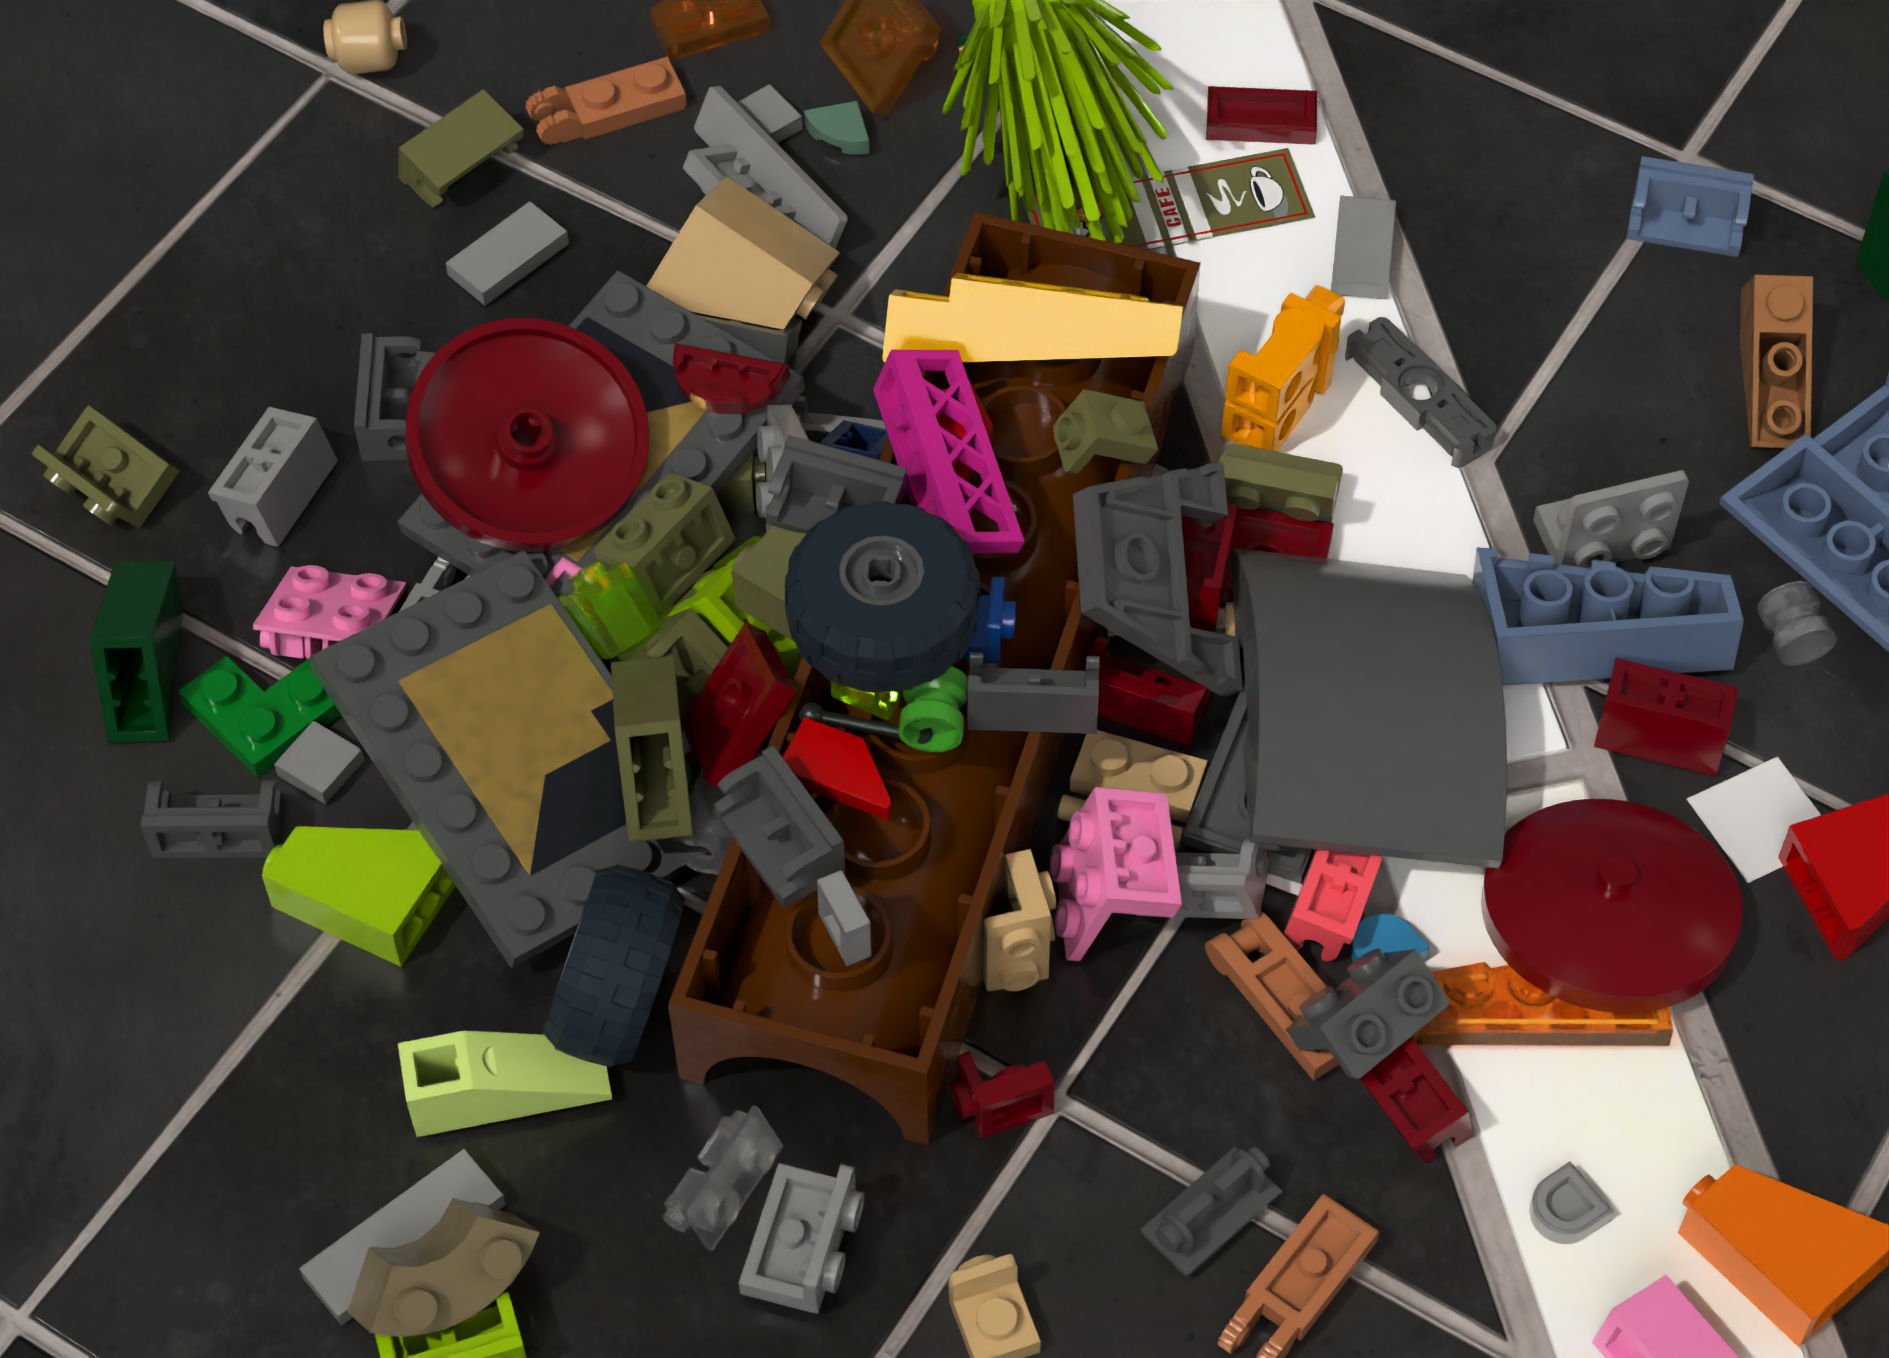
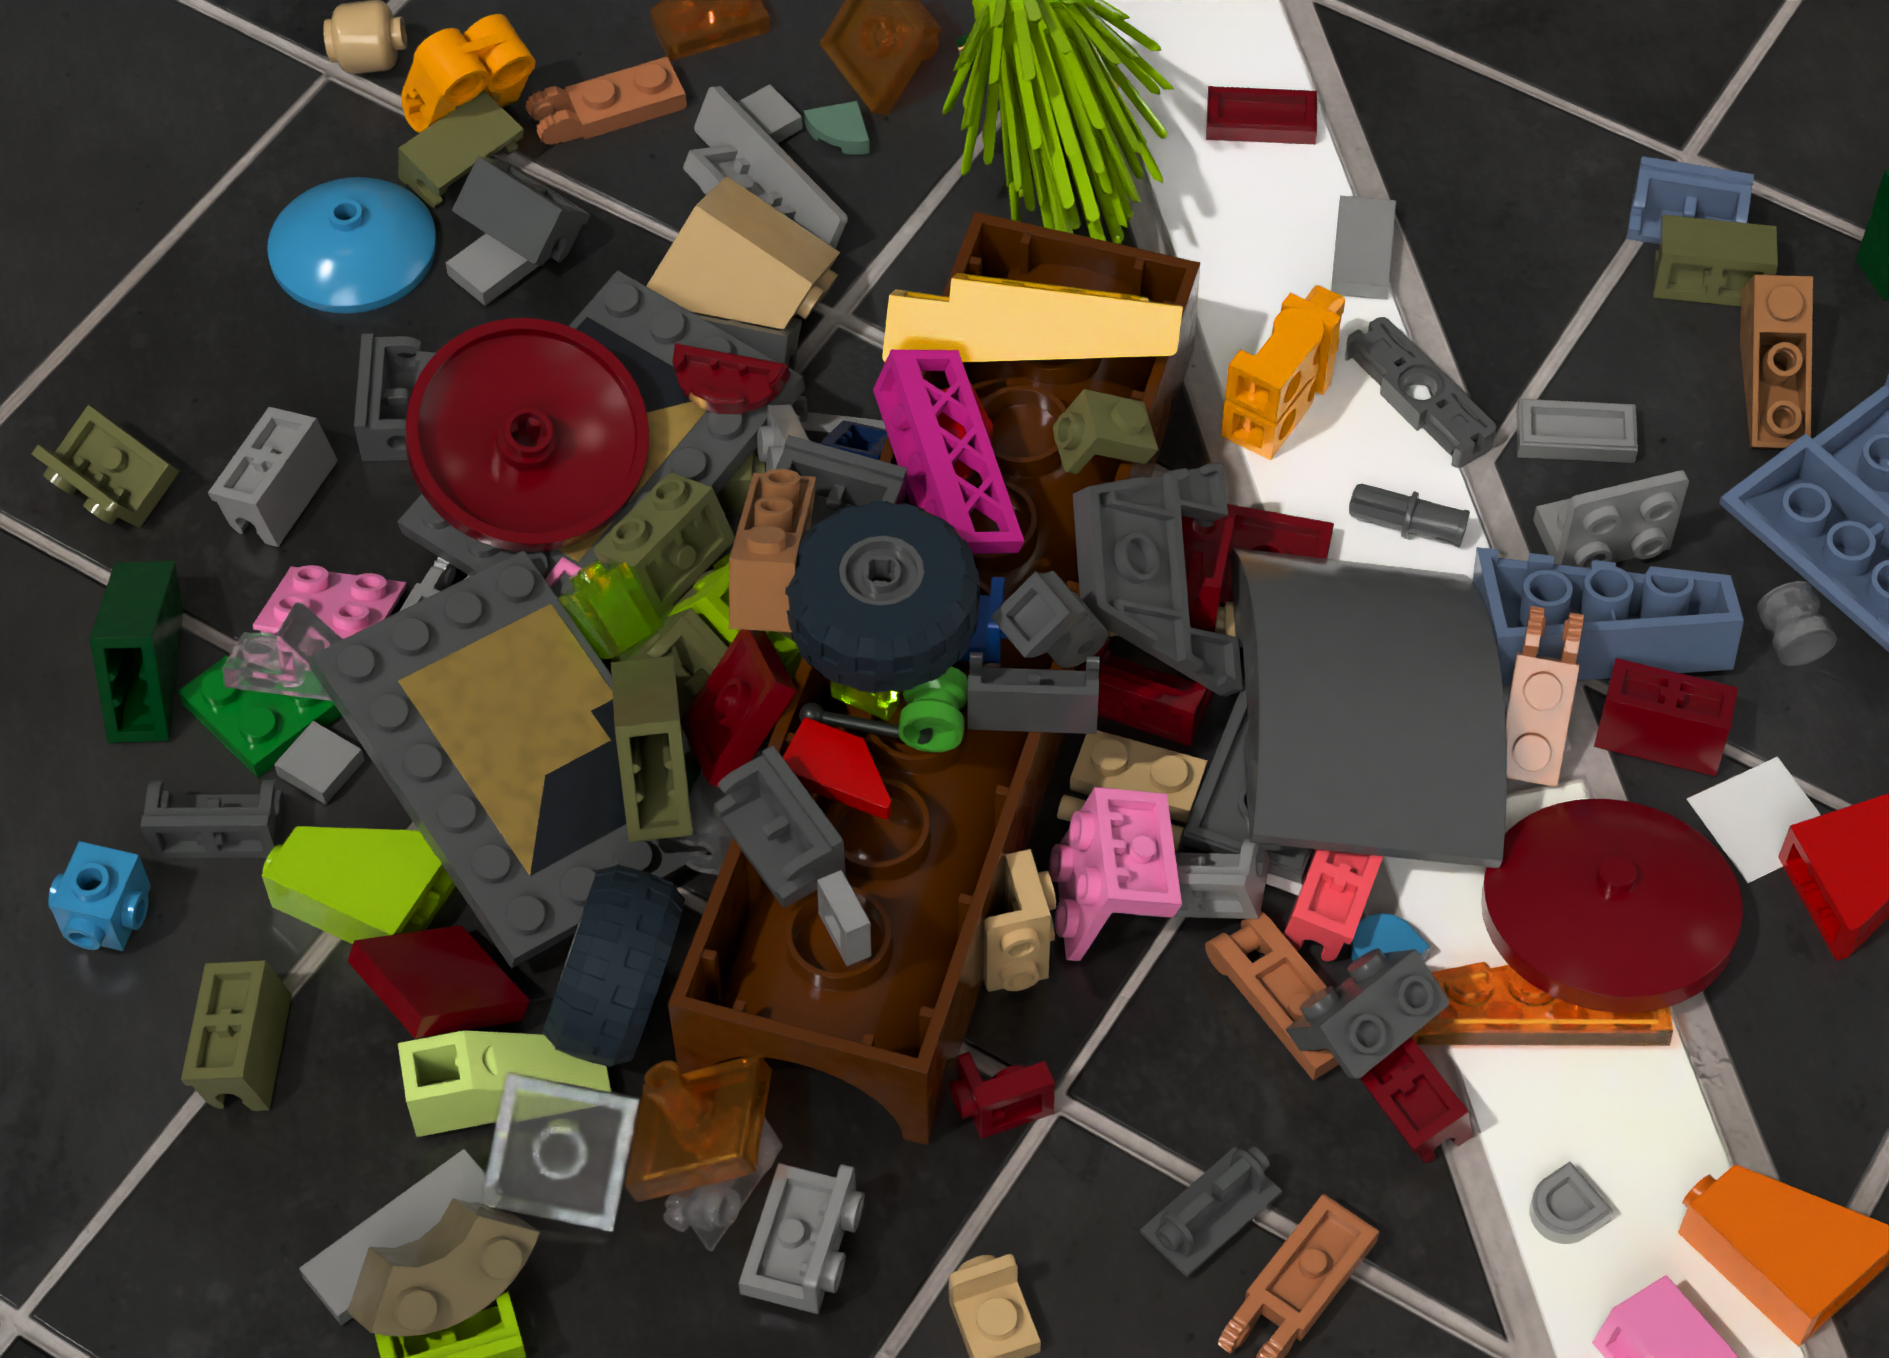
(100, 897): none -> dark azure brick
(237, 1034): none -> olive hinge
(281, 661): none -> clear slope
(352, 245): none -> dark azure dish
(438, 981): none -> dark red tile
(458, 67): none -> light orange piece
(519, 211): none -> dark grey hinge
(560, 1151): none -> clear slope
(697, 1126): none -> clear orange tile
(767, 548): none -> medium nougat slope
(1050, 619): none -> dark grey leg
(1208, 201): sticker -> none
(1281, 482): olive bracket -> none
(1409, 514): none -> dark grey axle
(1541, 702): none -> hinge
(1576, 430): none -> light grey tile
(1711, 258): none -> olive hinge

